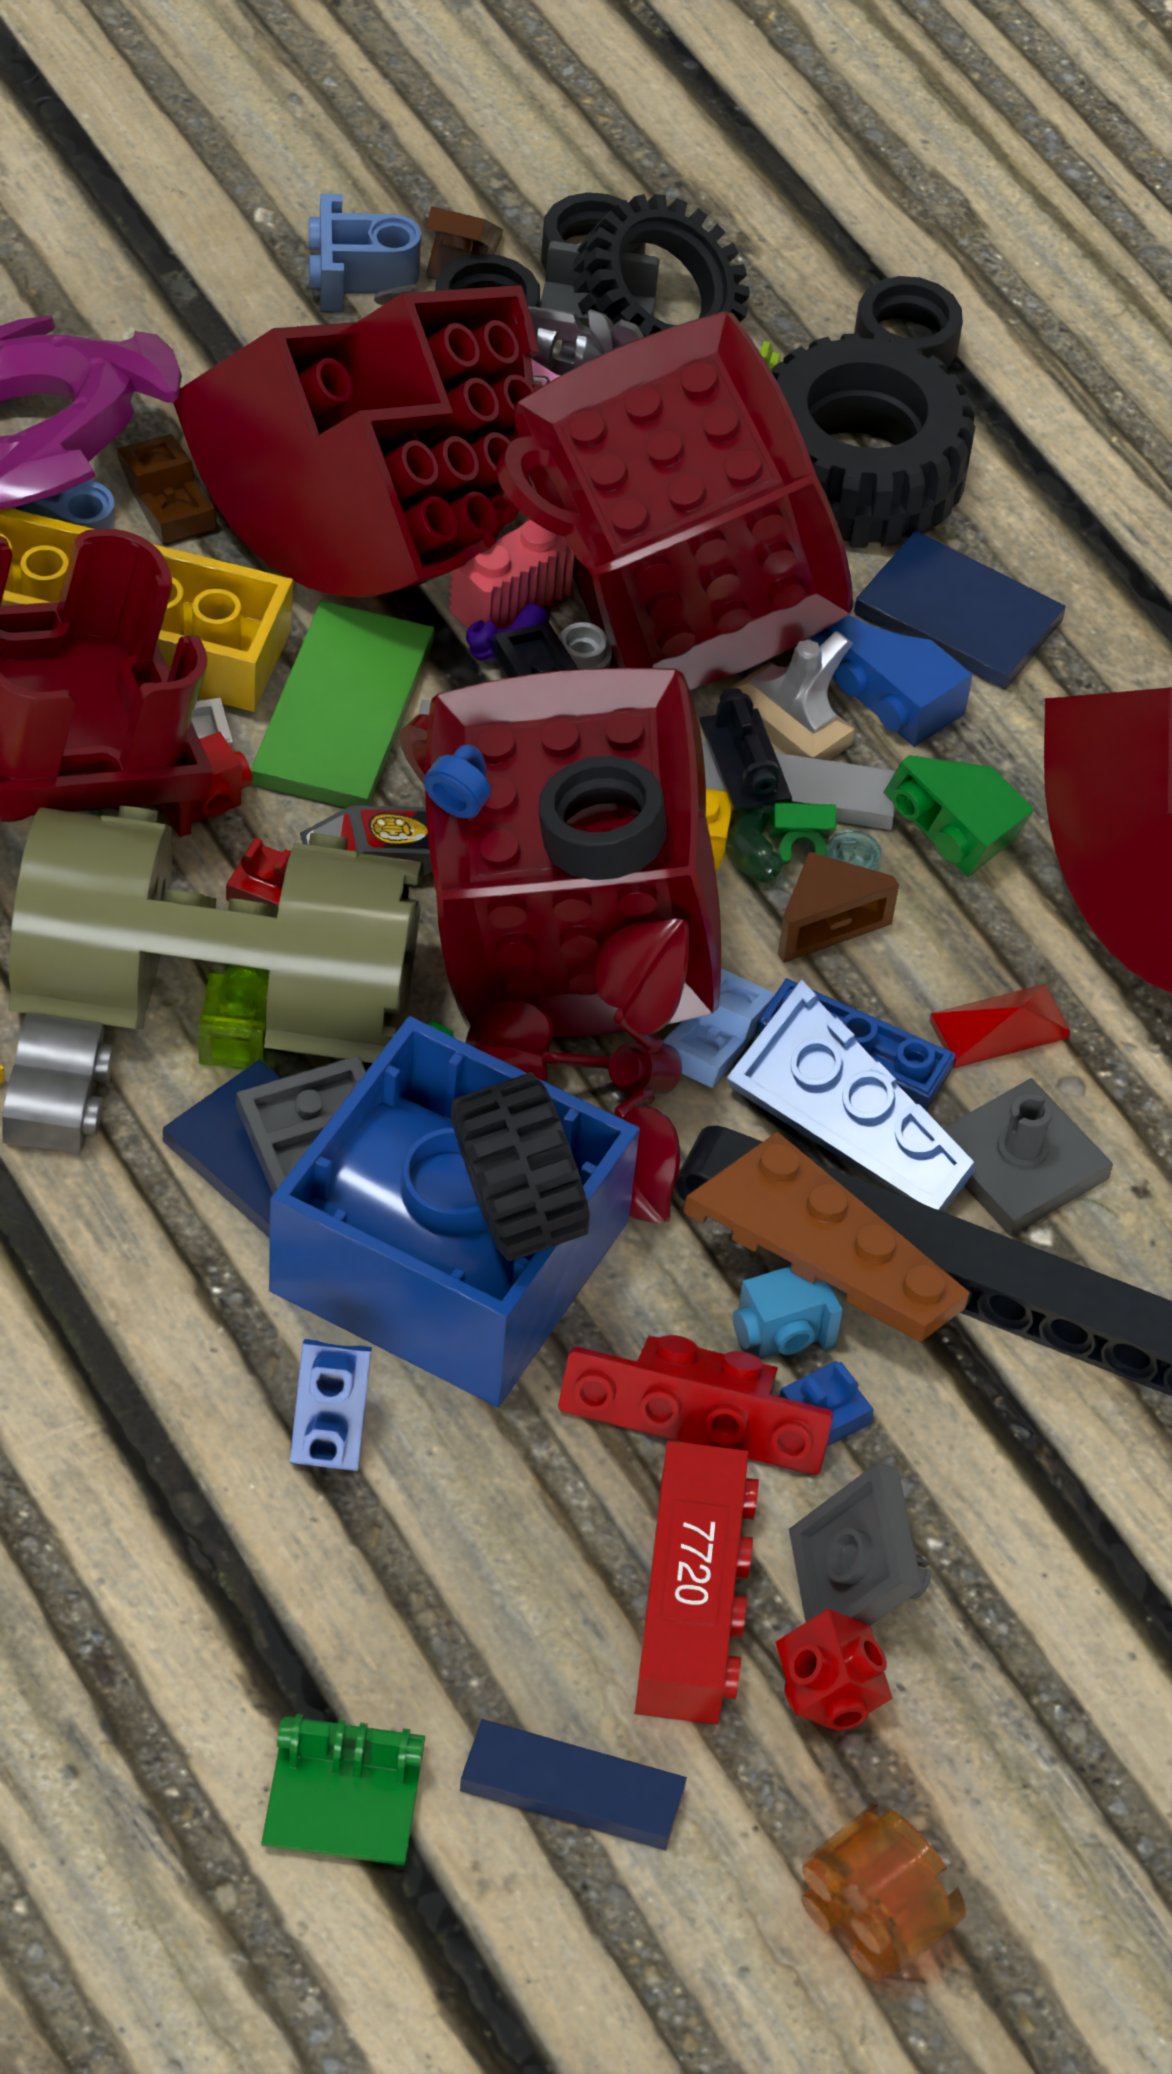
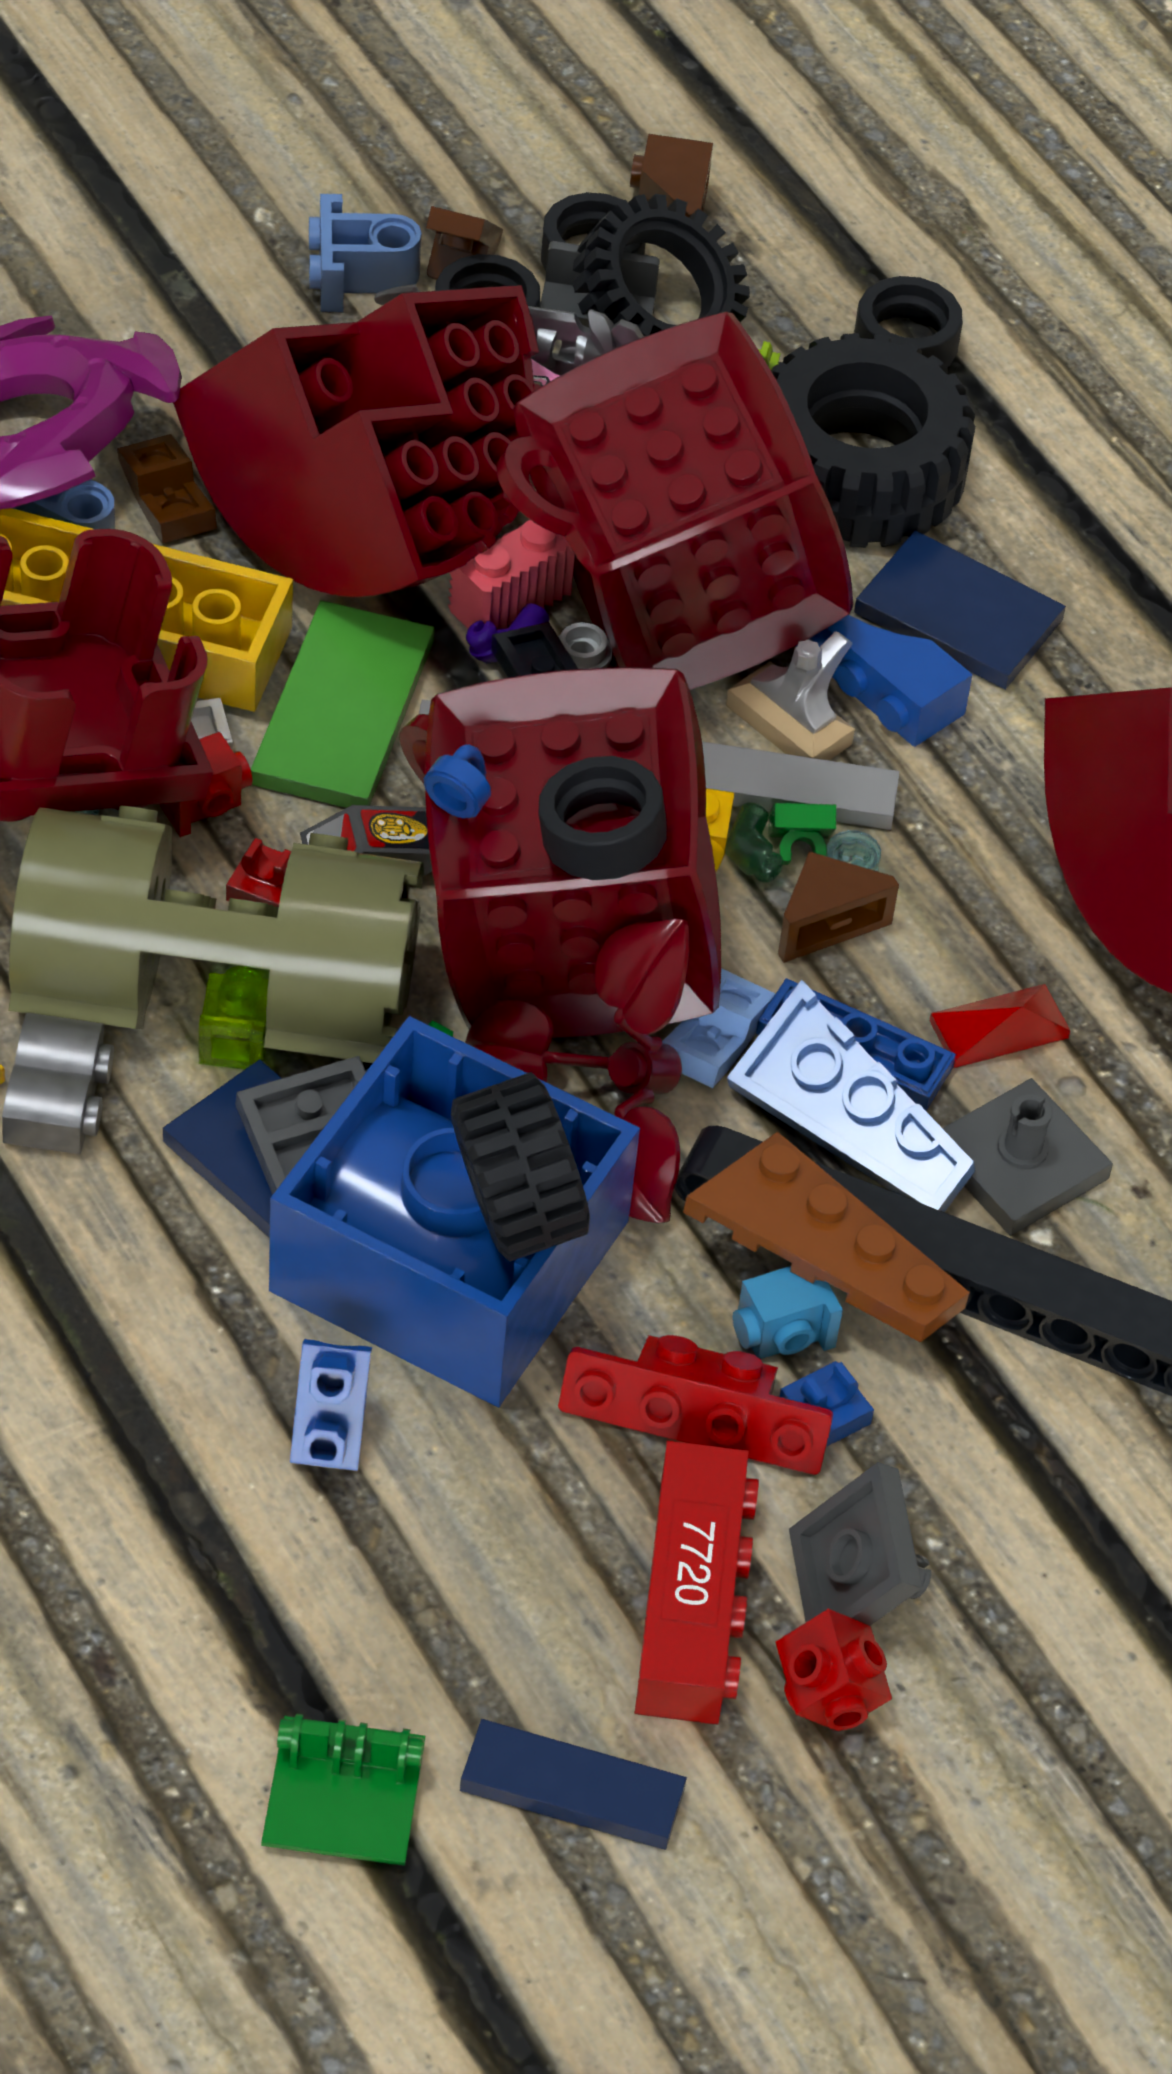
(674, 169): none -> reddish brown slope
(744, 753): black hinge -> none
(880, 1892): clear orange brick -> none
(959, 807): green slope -> none

